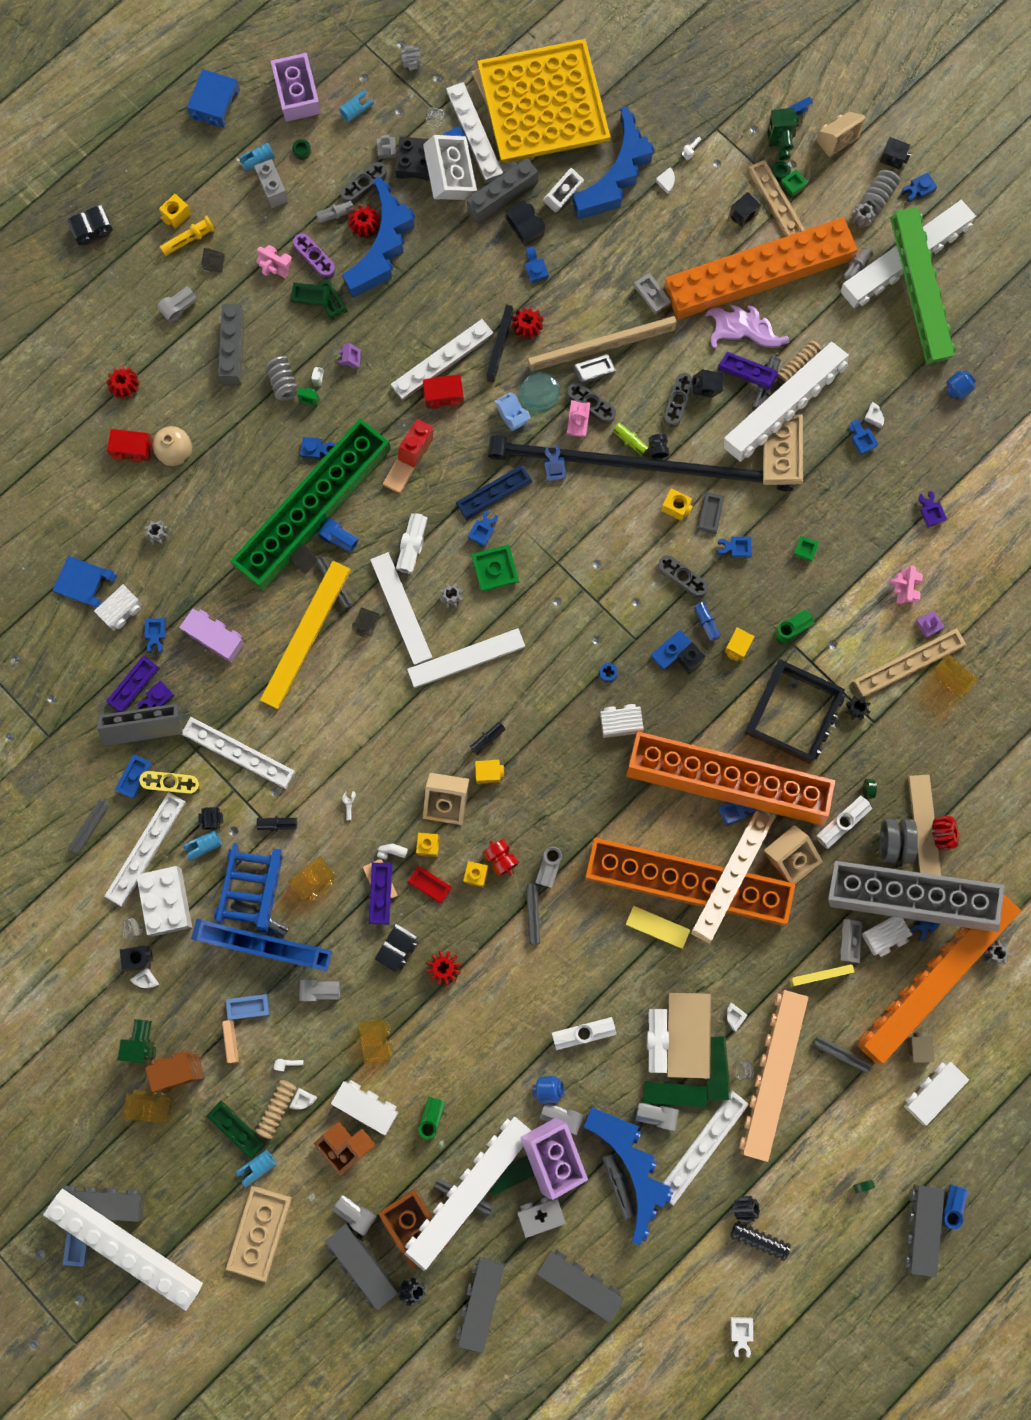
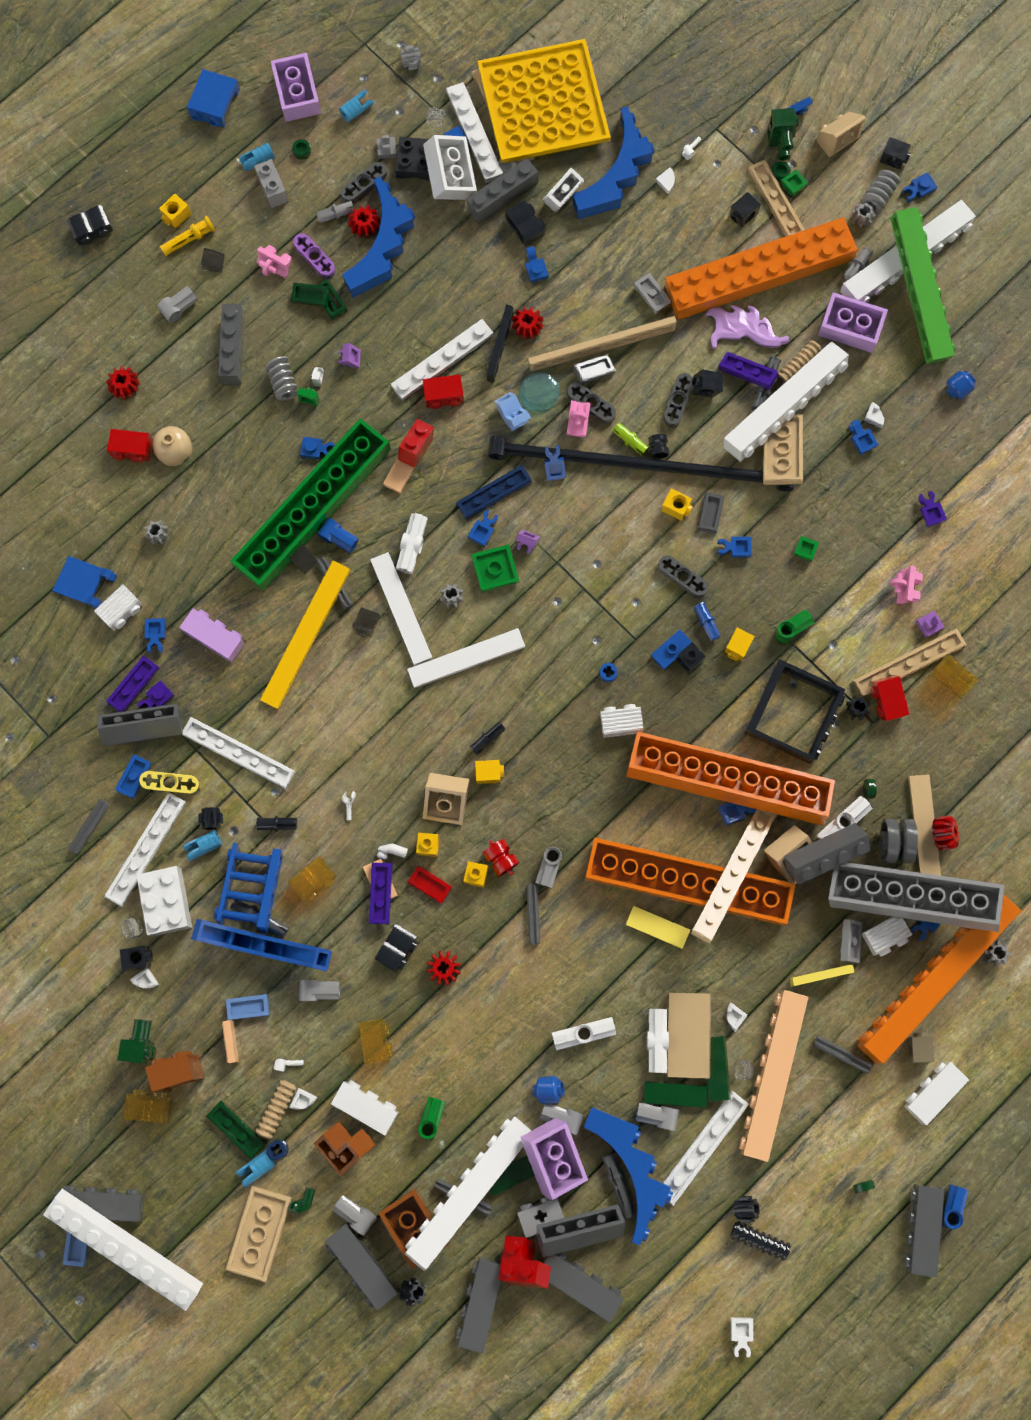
(283, 1146): none -> dark blue bush
(303, 1204): none -> dark green arm
(518, 1264): none -> red brick
(528, 539): none -> medium lavender tile
(580, 1230): none -> dark grey brick
(827, 853): none -> dark grey brick
(852, 322): none -> lavender brick
(889, 698): none -> red brick

